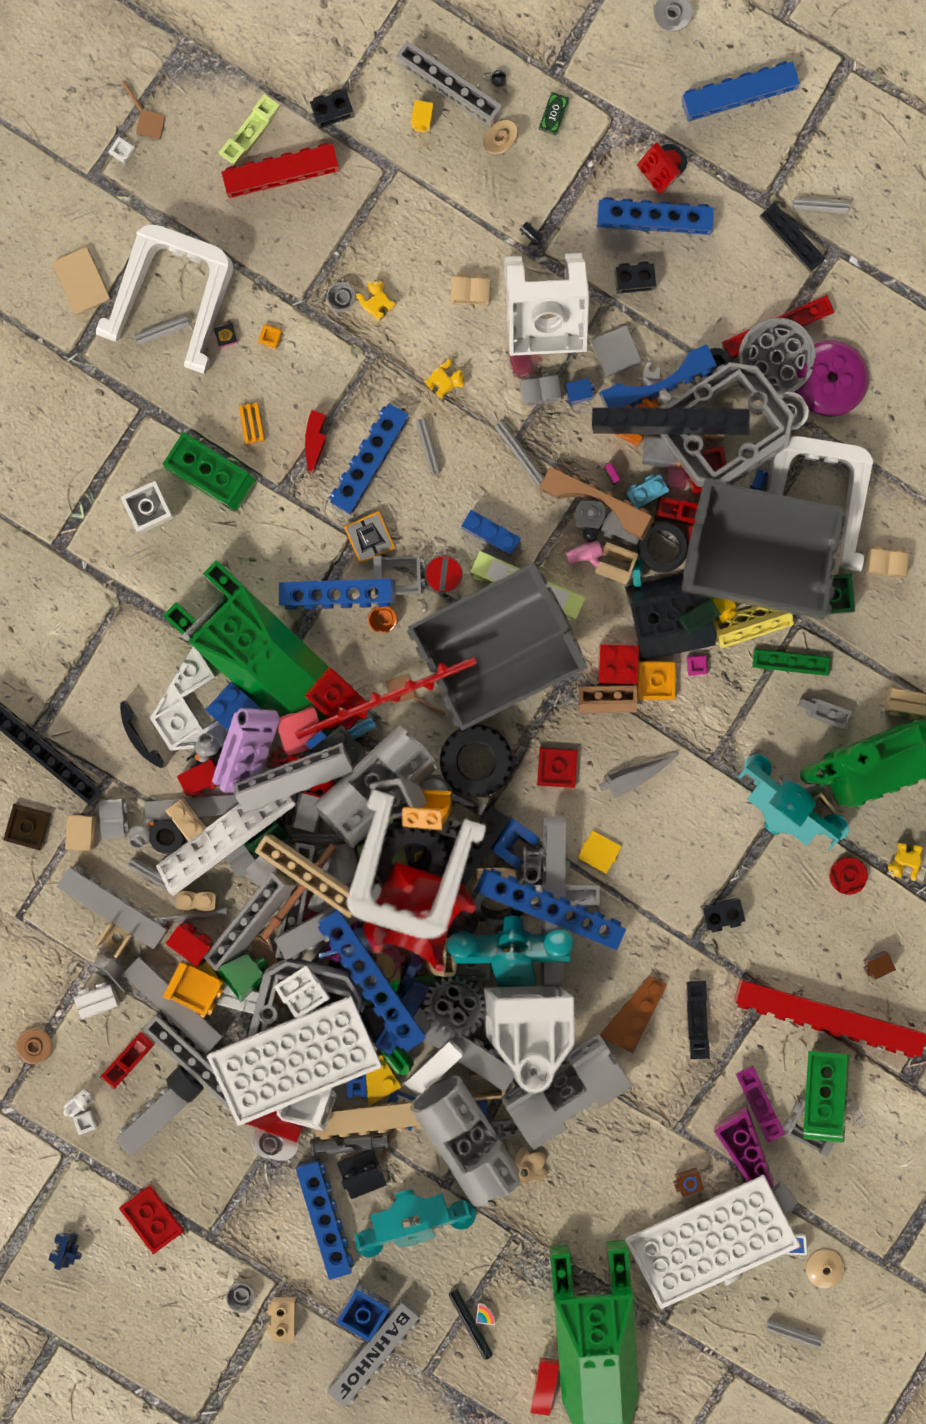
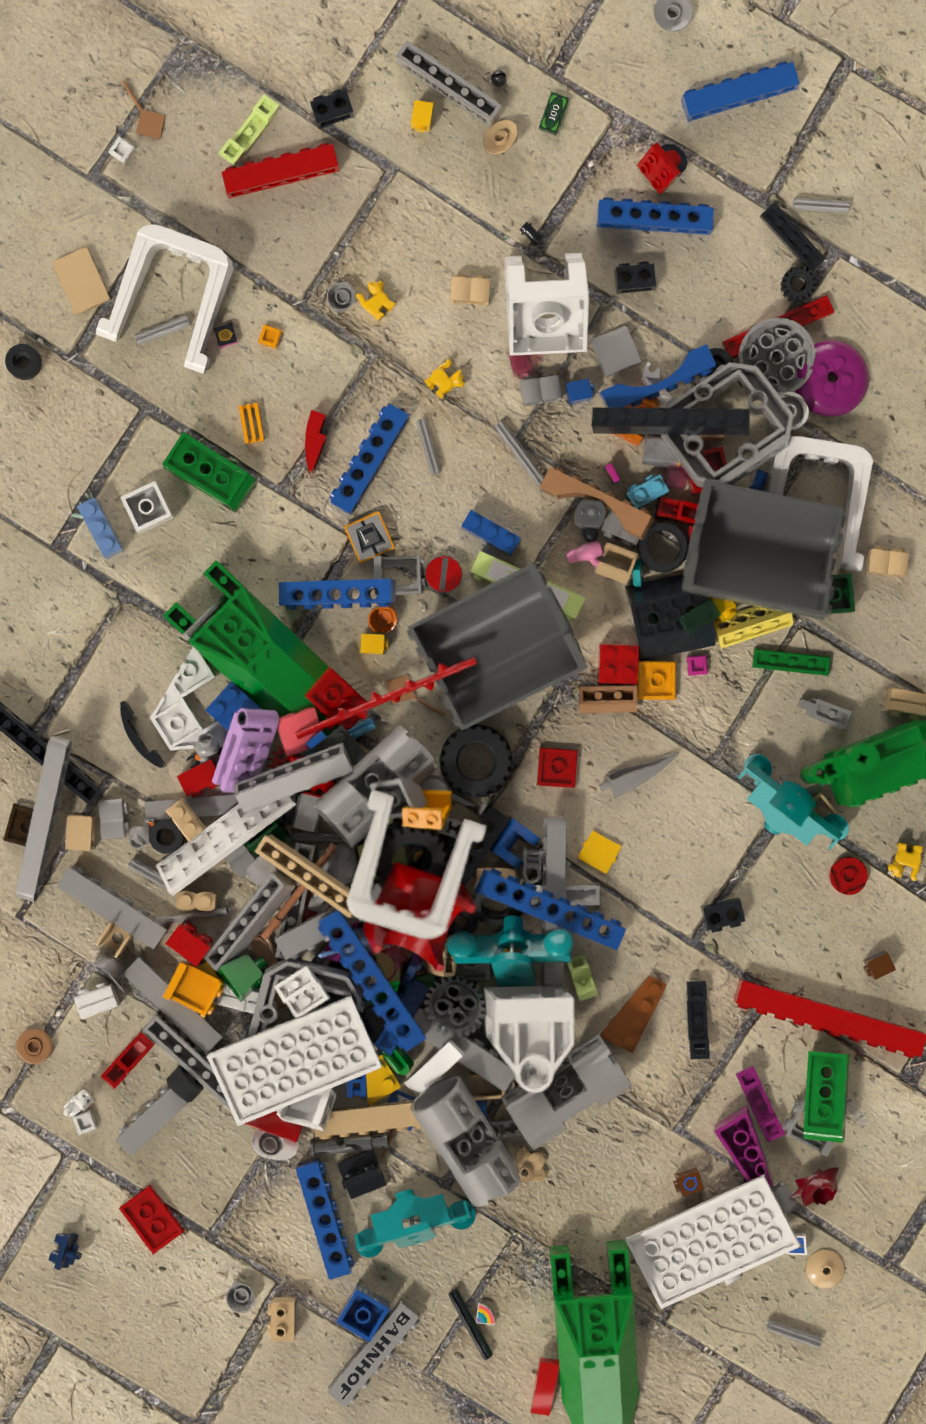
(19, 351): none -> black tyre
(43, 818): none -> light grey beam
(100, 528): none -> medium blue brick
(373, 644): none -> yellow brick
(582, 978): none -> yellowish green brick
(807, 276): none -> black tyre
(817, 1188): none -> dark red hair

